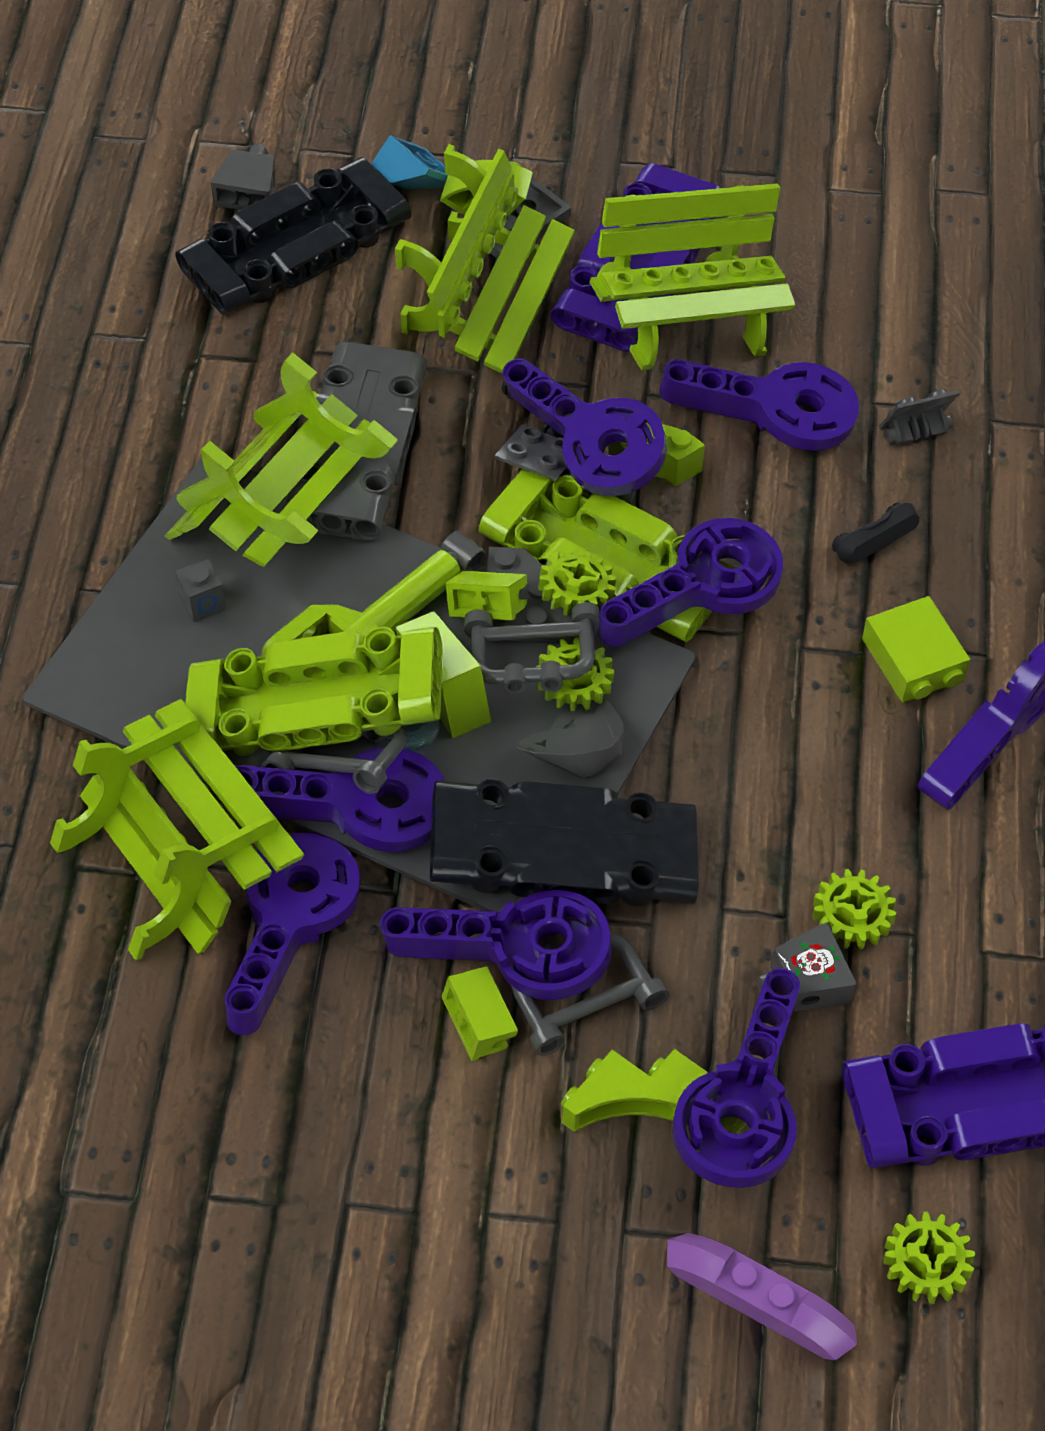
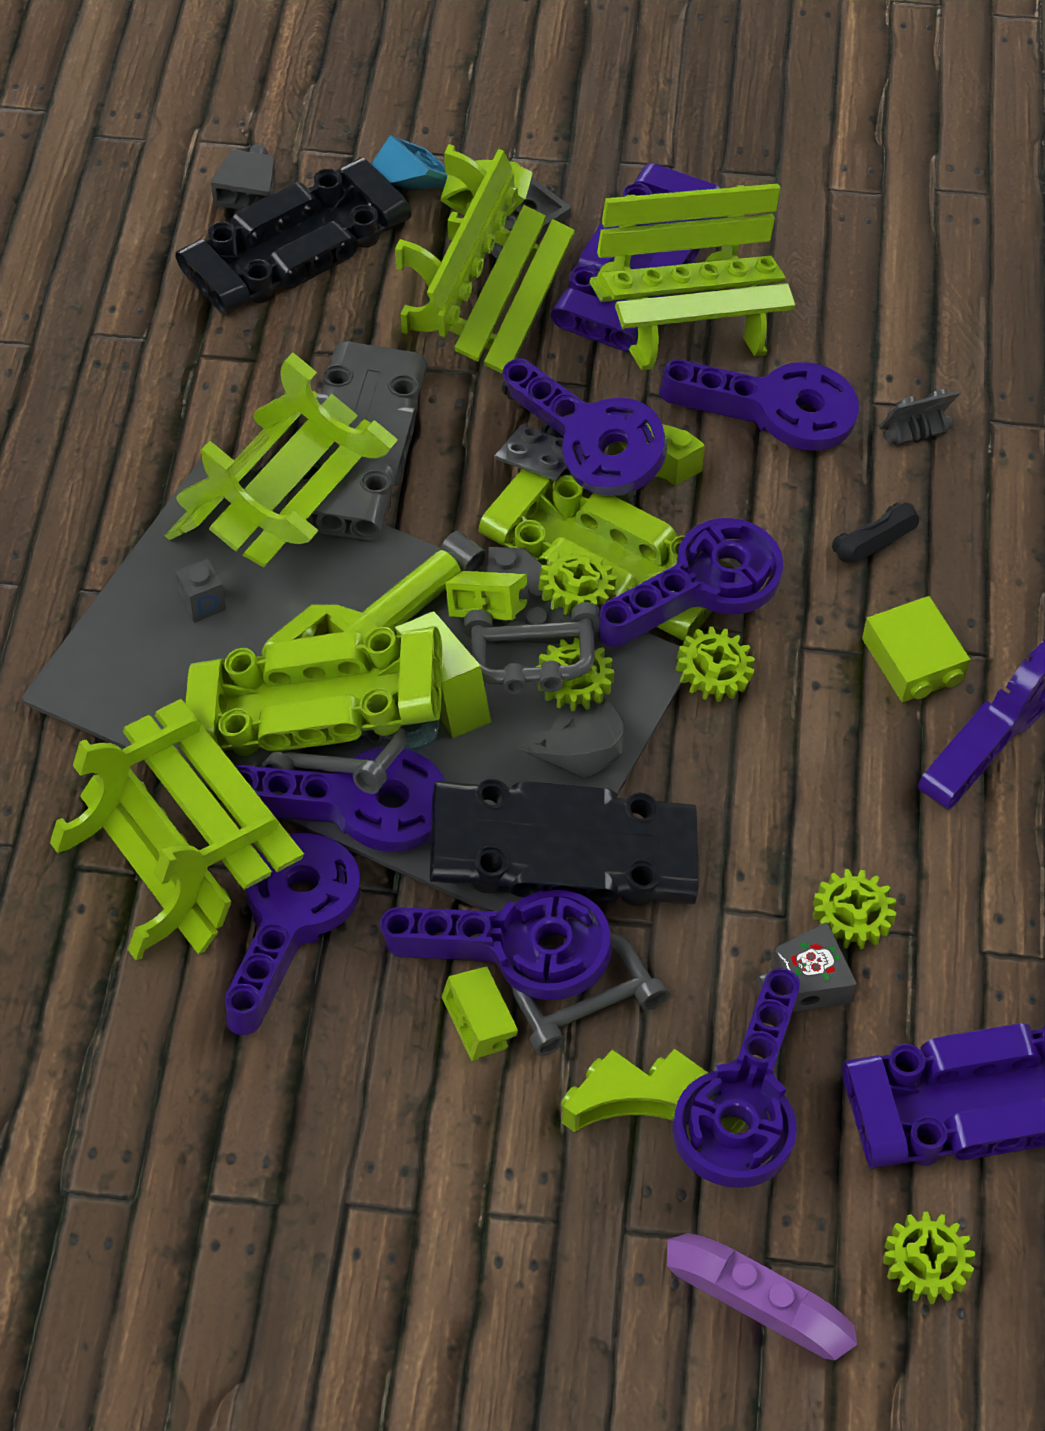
(715, 664): none -> lime gear

